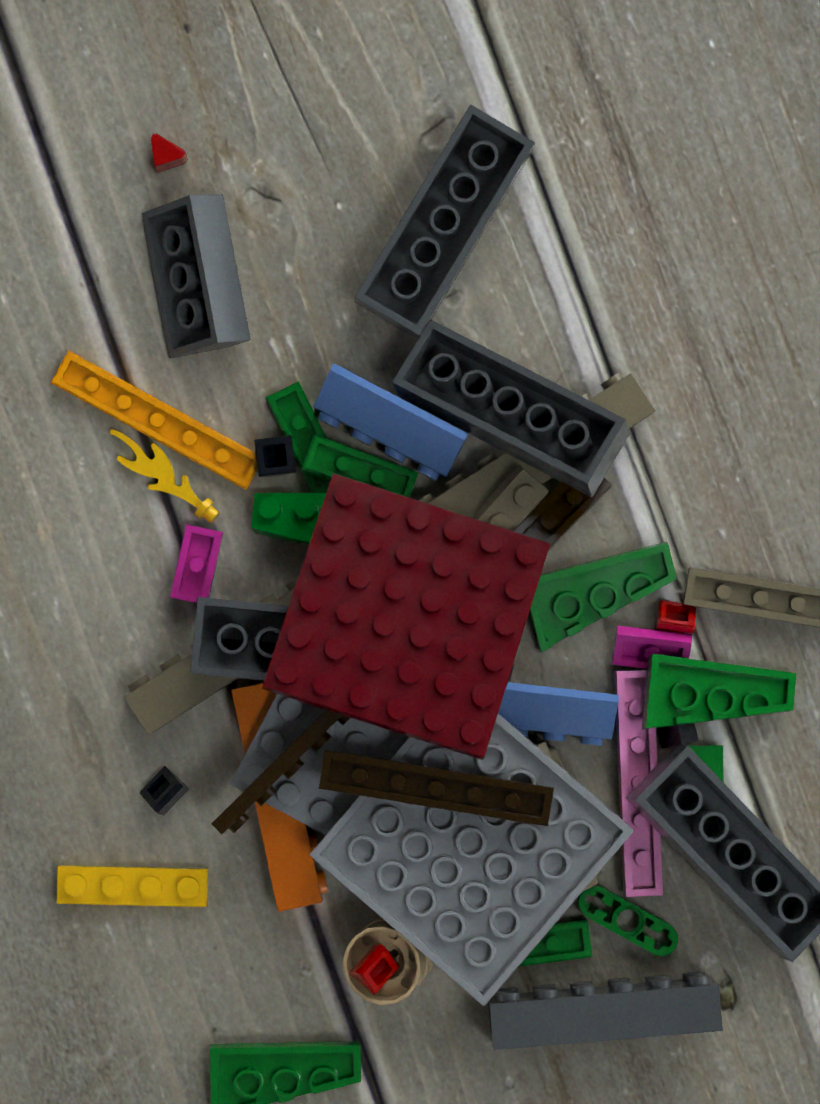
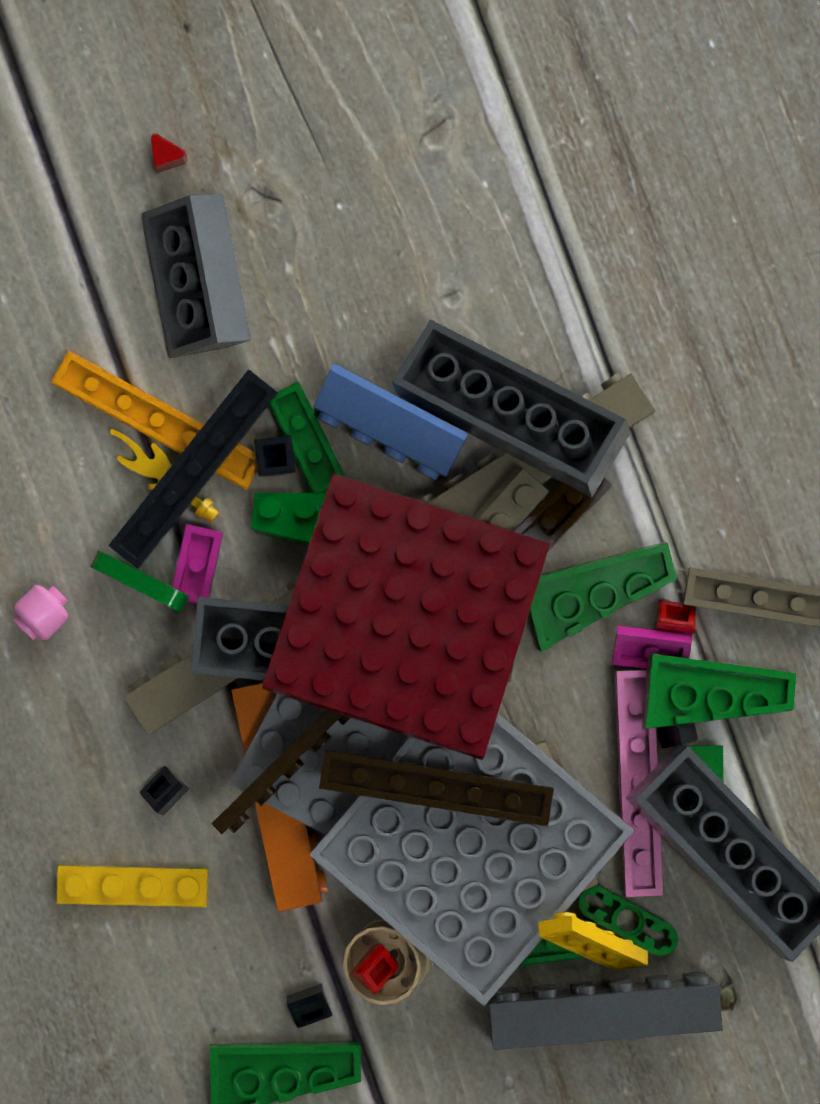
(40, 612): none -> bright pink head
(139, 581): none -> green beam
(193, 469): none -> black plate
(309, 1006): none -> black slope
(329, 457): green tile -> none
(444, 222): dark grey brick -> none
(560, 712): medium blue slope -> none
(592, 942): none -> yellow plate

